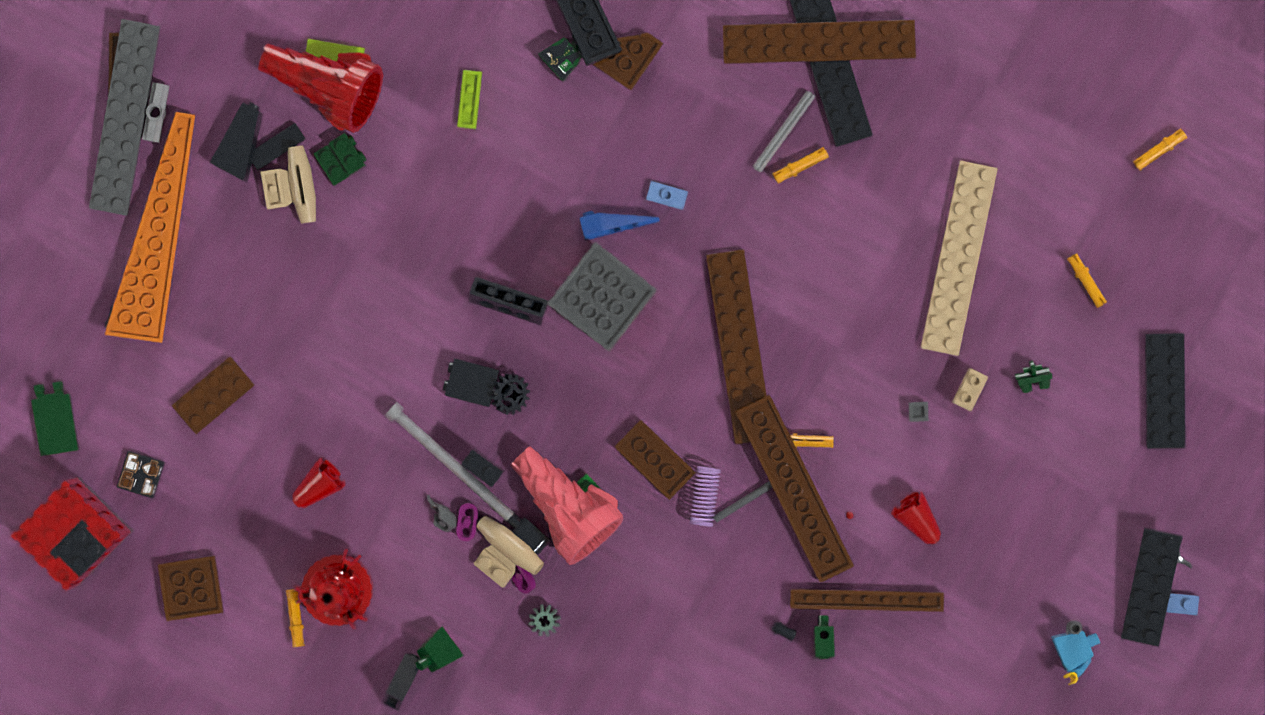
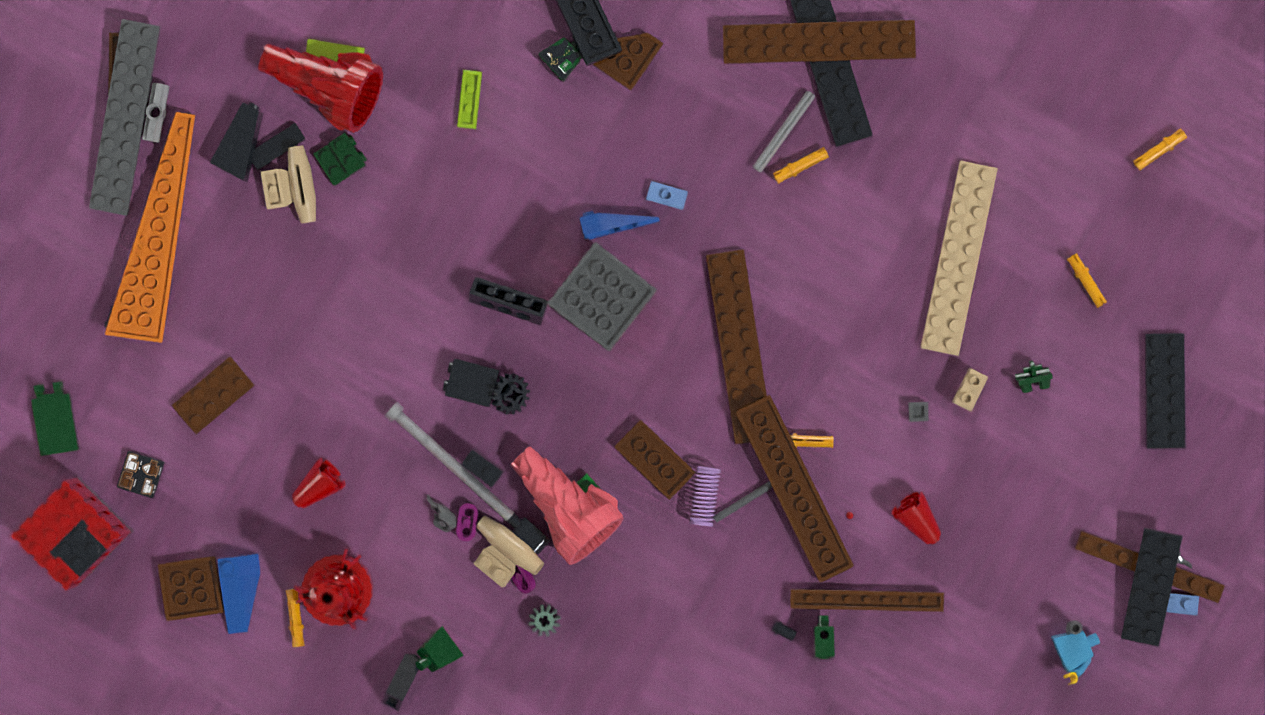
(239, 586): none -> blue wedge
(1128, 559): none -> reddish brown plate

